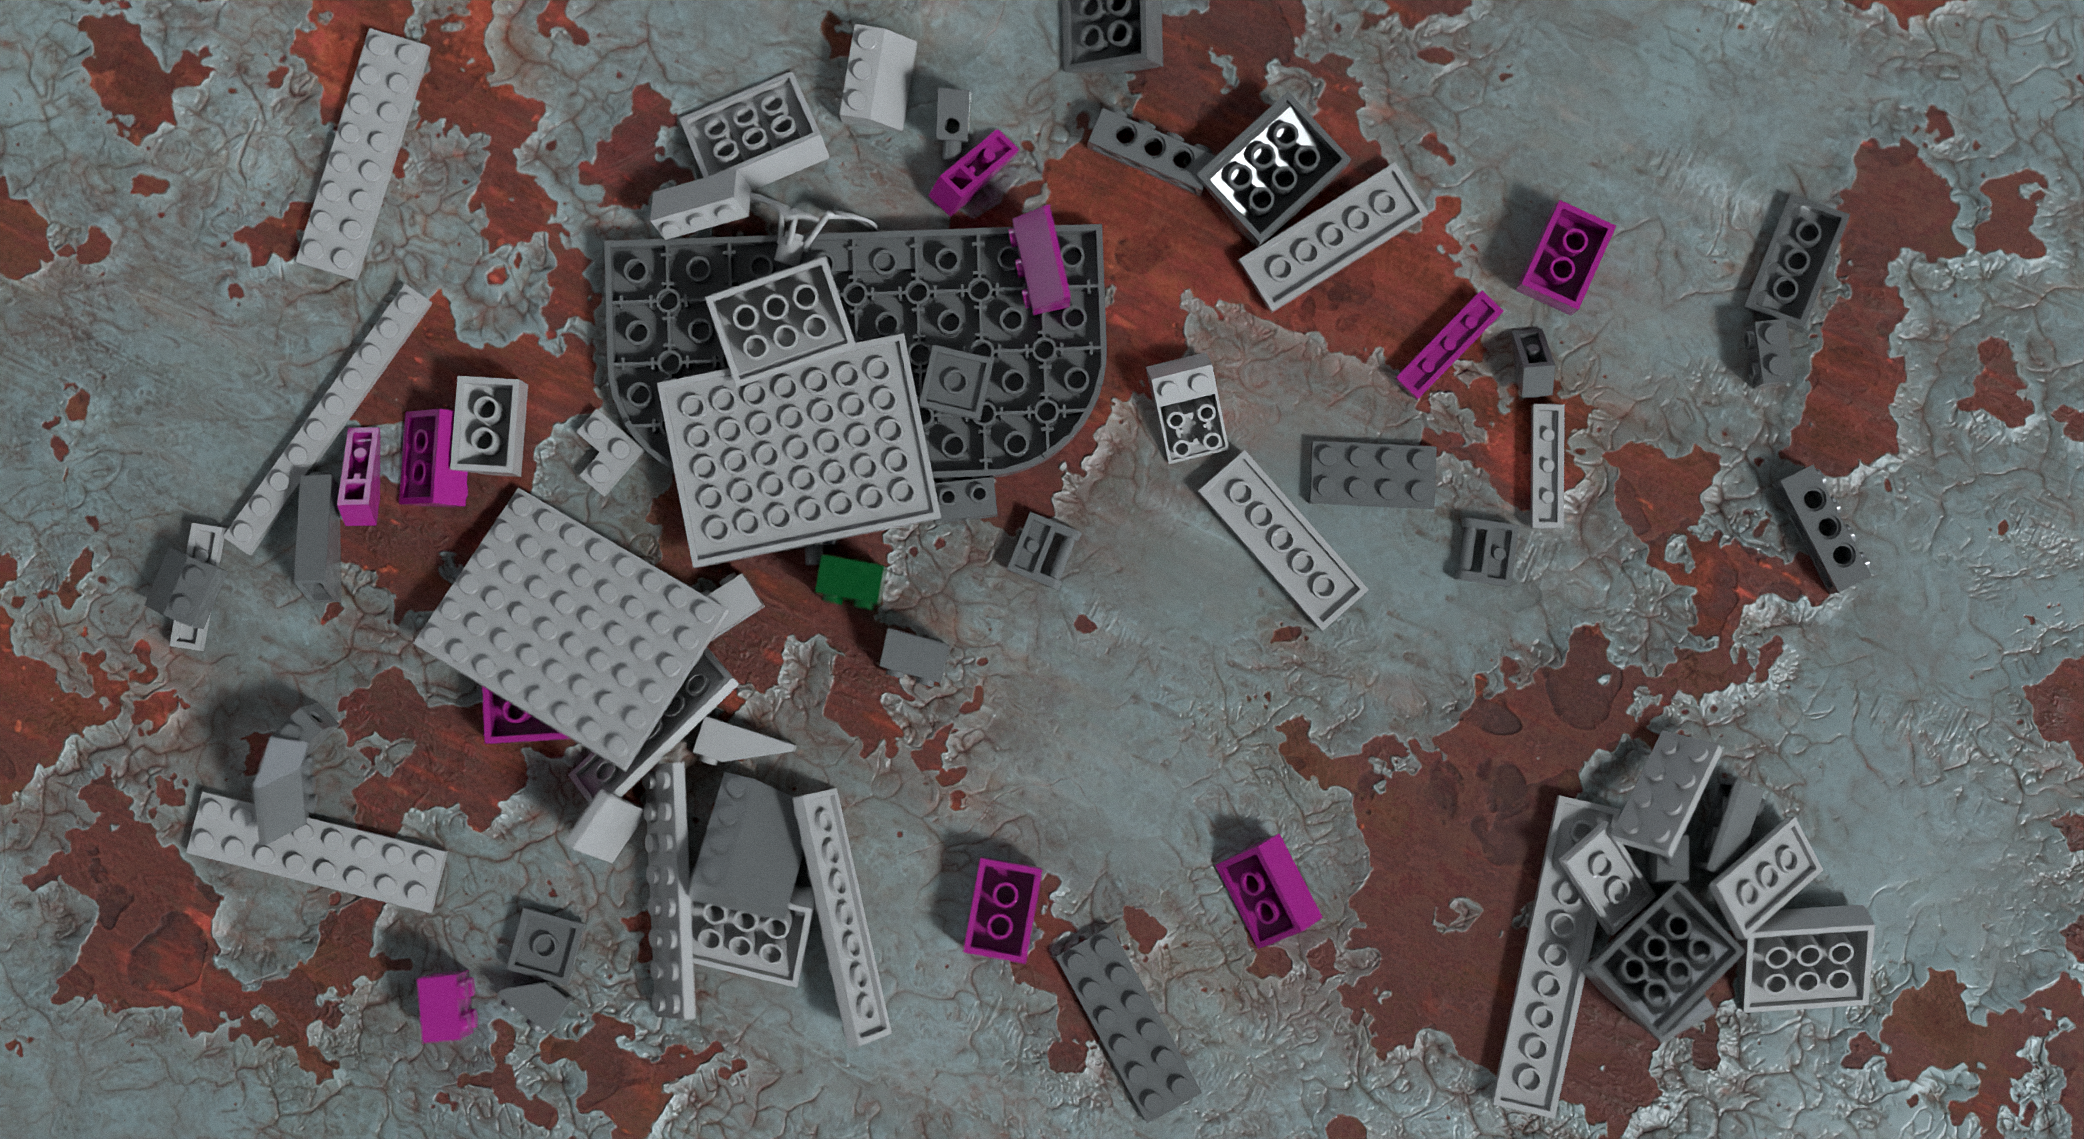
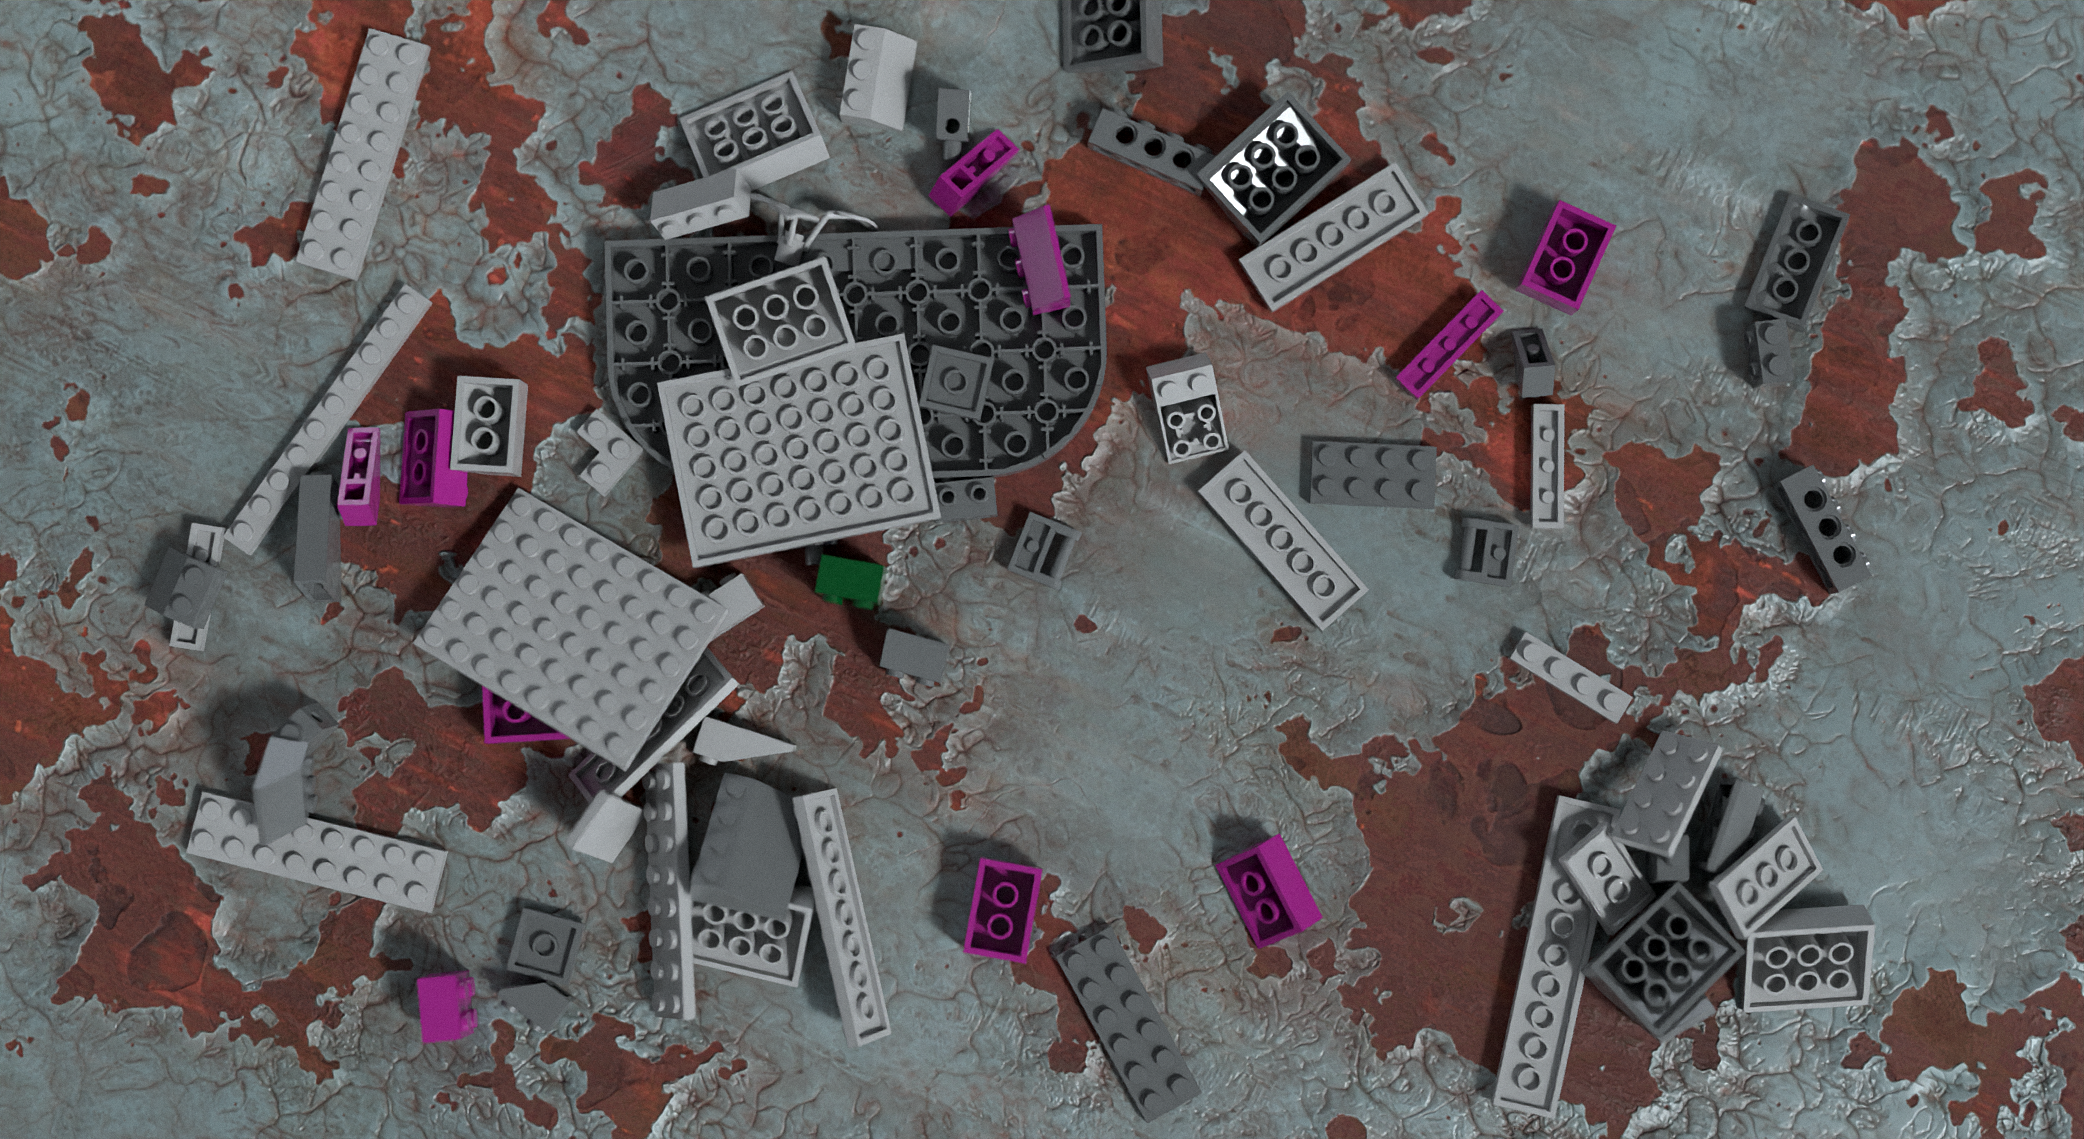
(1570, 678): none -> light grey plate

